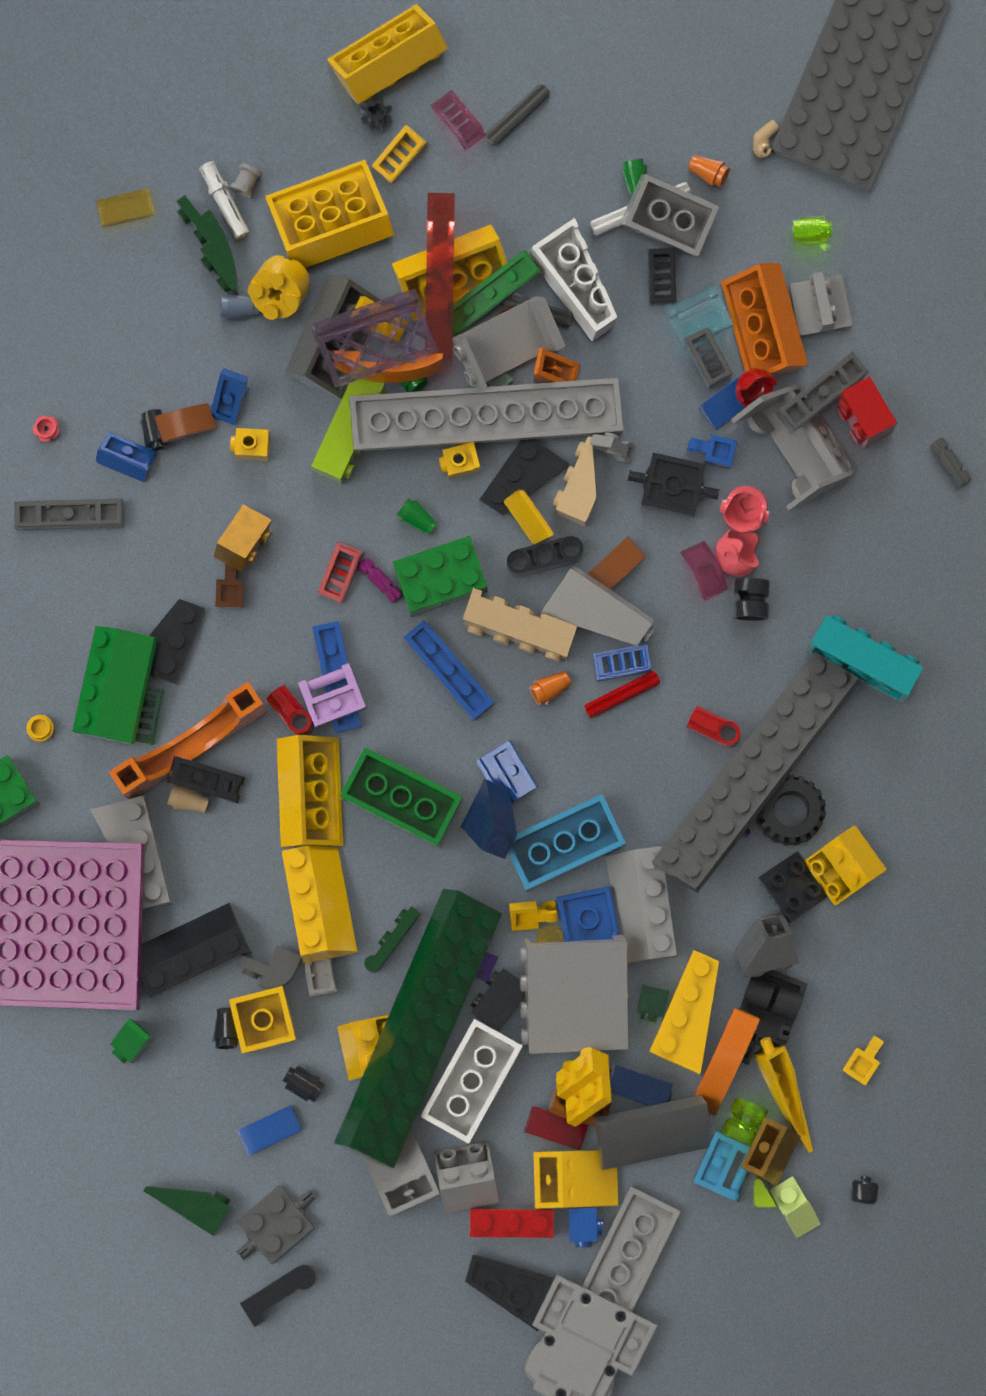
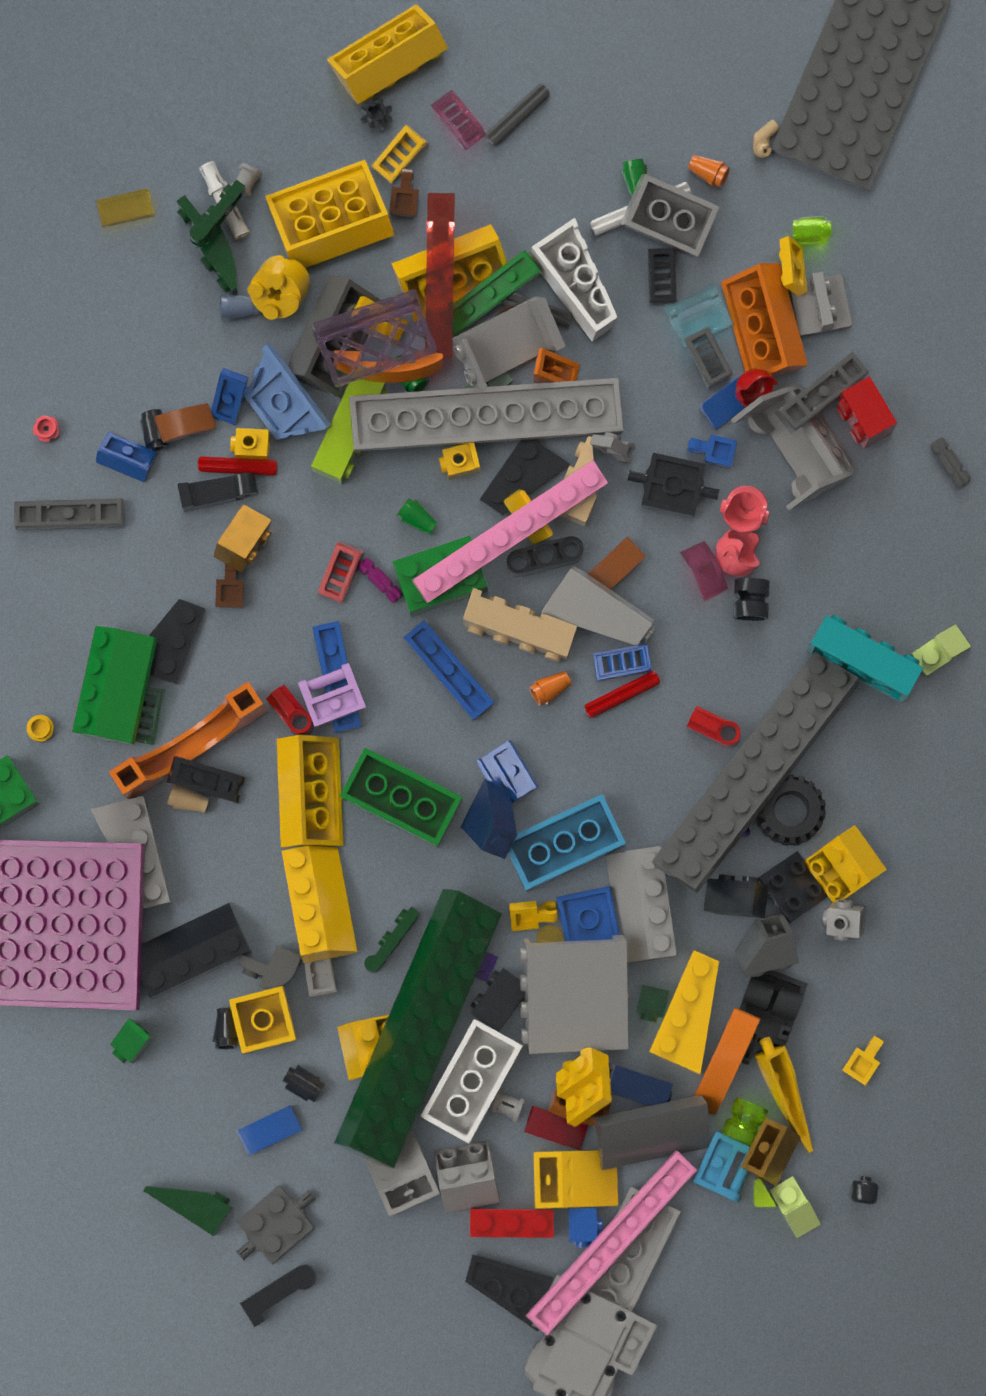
(217, 214): none -> dark green plate
(217, 491): none -> black leg
(237, 465): none -> red axle
(282, 399): none -> medium blue wing
(404, 198): none -> reddish brown plate
(502, 1099): none -> light grey bush
(509, 531): none -> bright pink plate
(611, 1243): none -> bright pink tile
(736, 897): none -> black brick
(793, 266): none -> yellow plate
(844, 920): none -> light grey brick
(941, 650): none -> yellowish green slope

